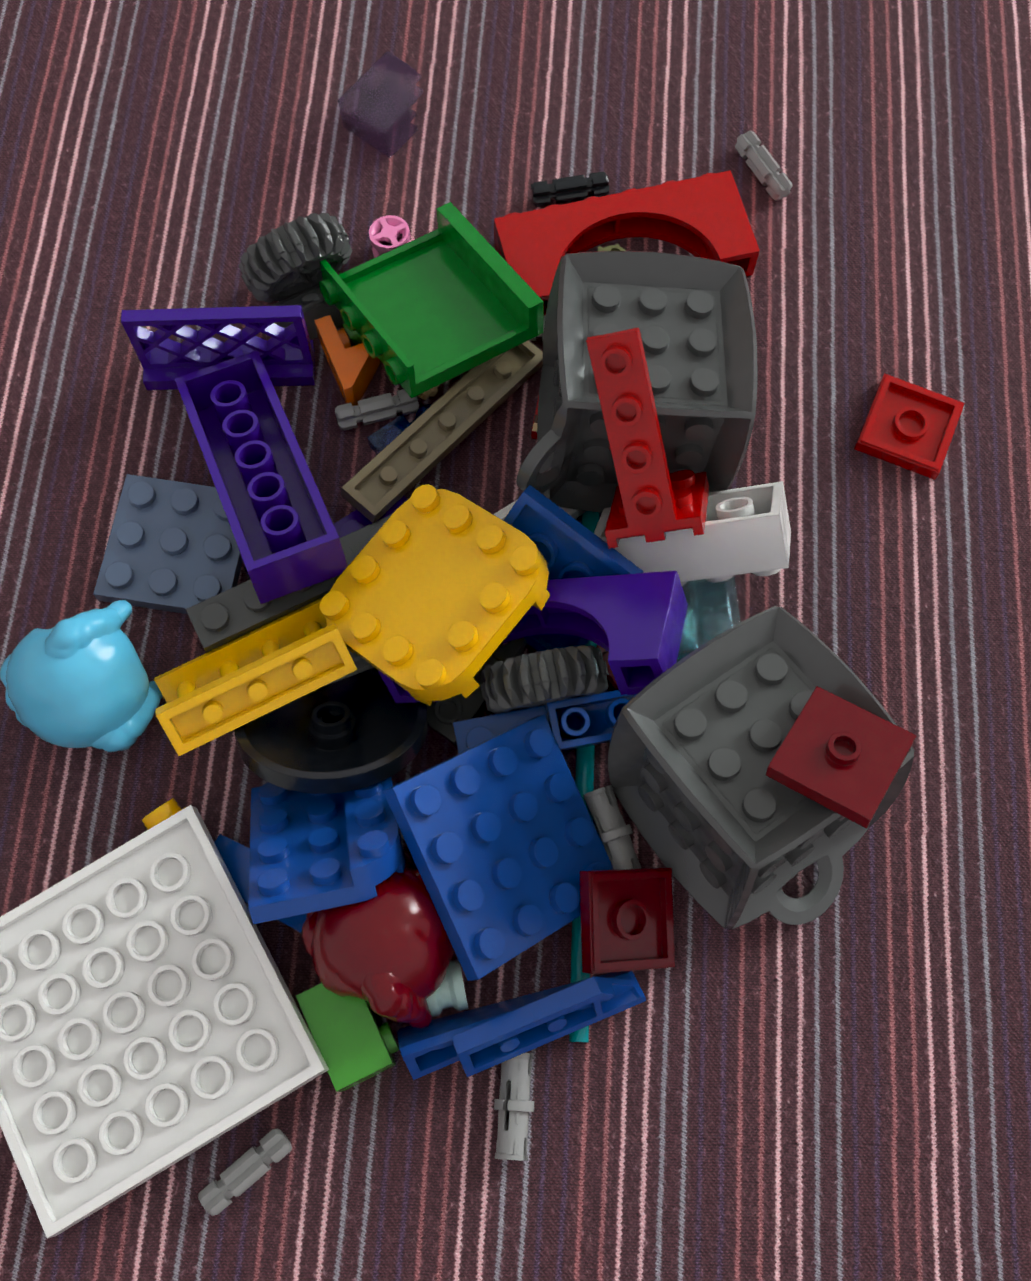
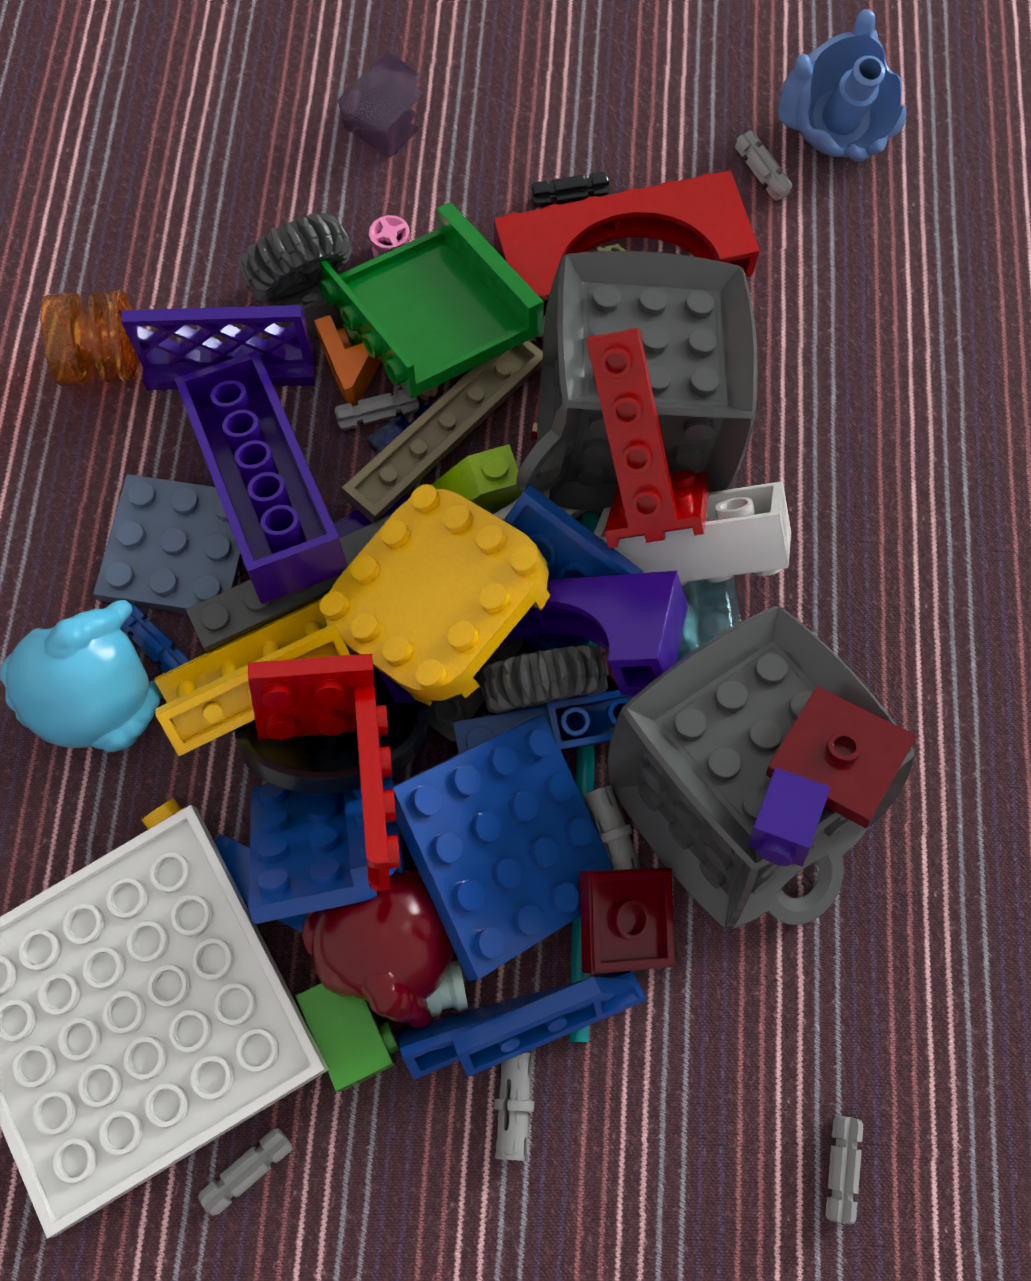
(84, 338): none -> clear orange wheel
(153, 640): none -> blue axle
(332, 699): none -> red bracket
(484, 479): none -> lime slope
(788, 818): none -> dark purple brick
(844, 1170): none -> light grey axle
(845, 95): none -> medium blue piece
(909, 426): red tile -> none

